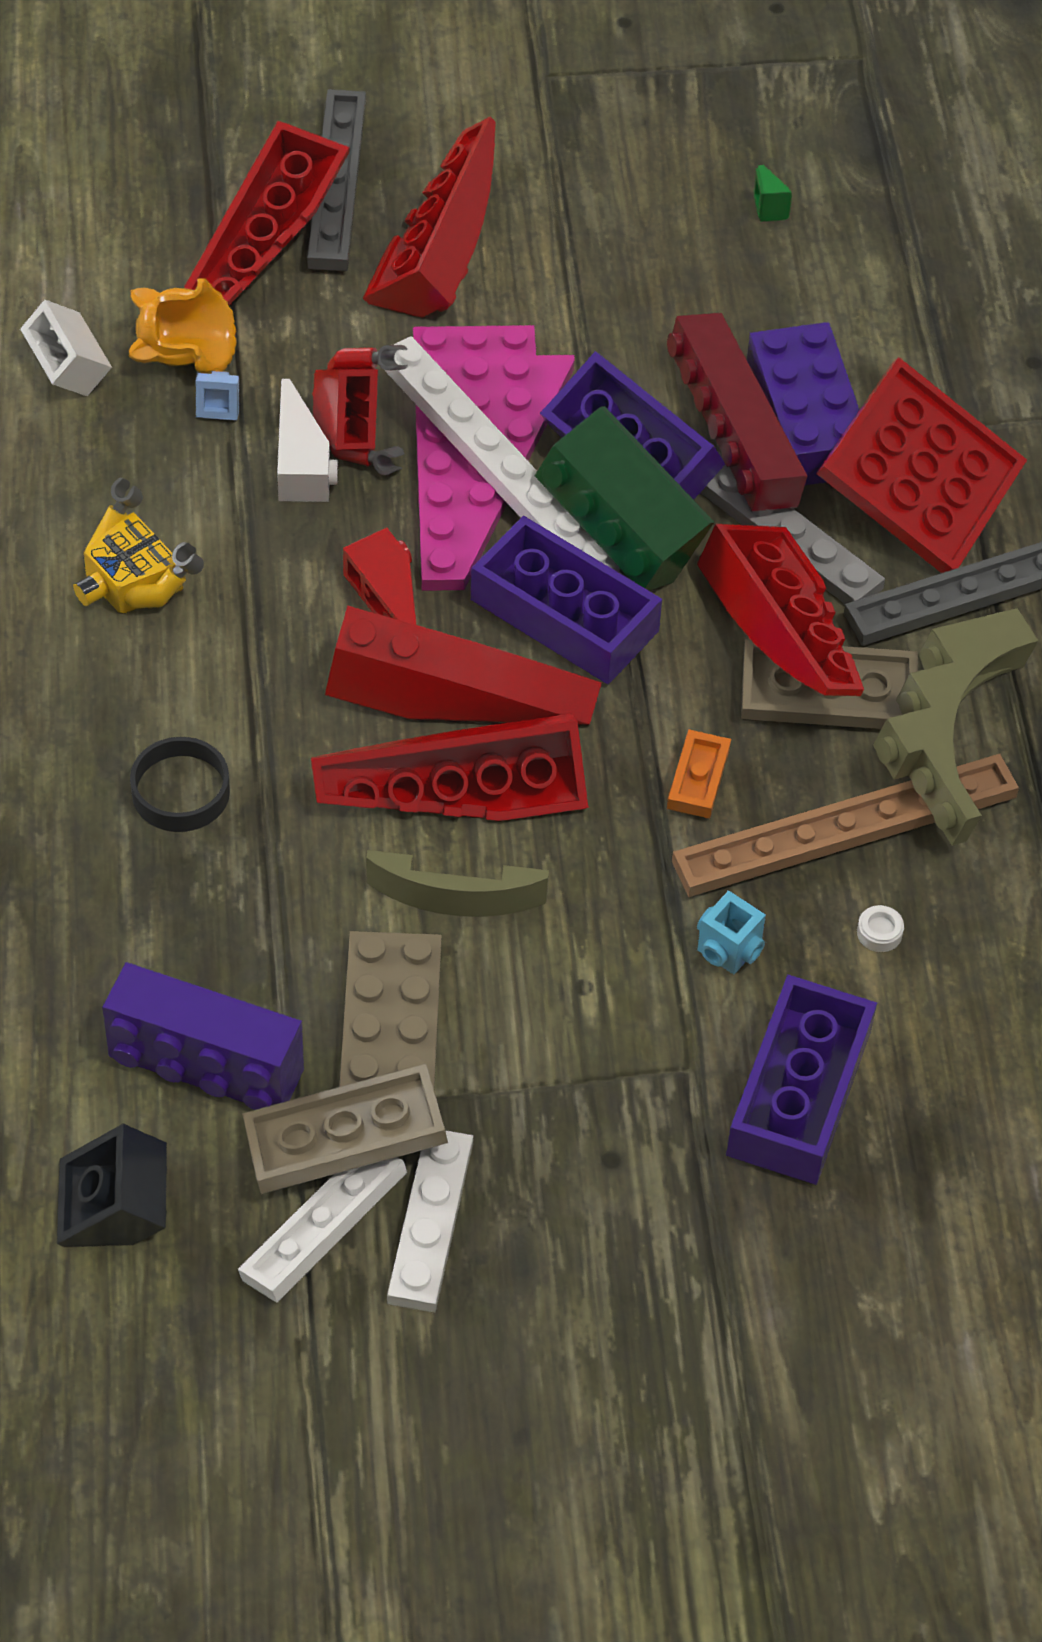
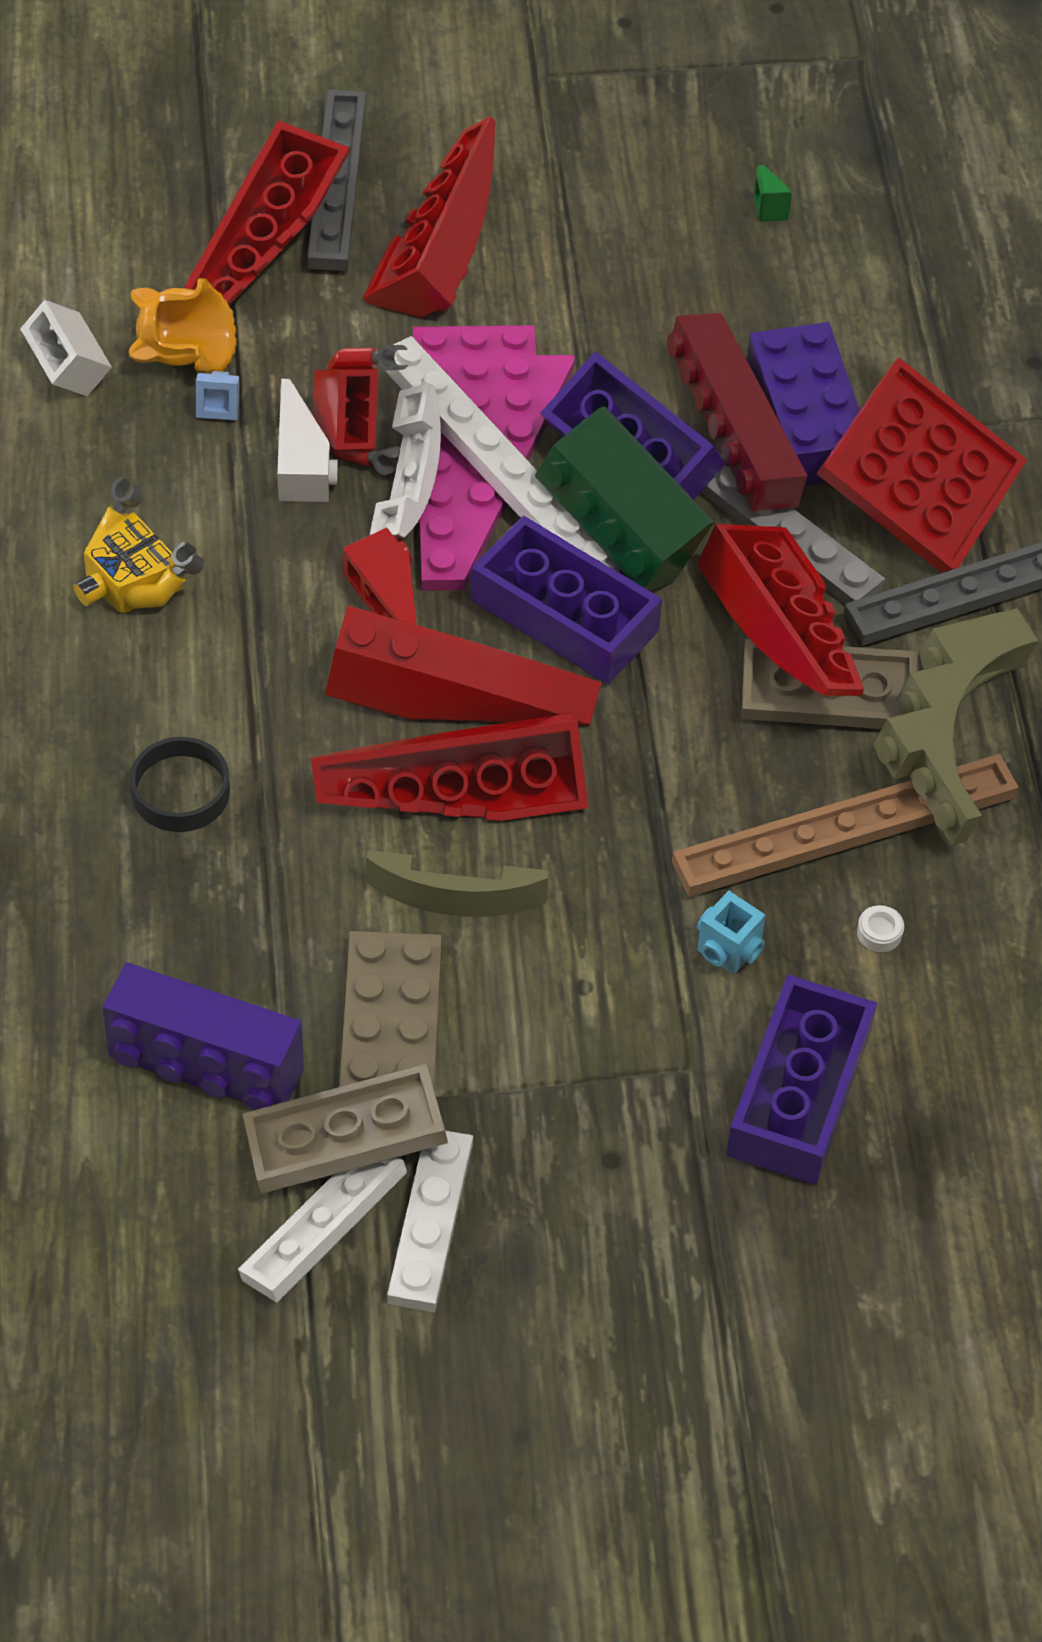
(112, 1190): black slope -> none
(419, 423): none -> white slope
(699, 774): orange plate -> none

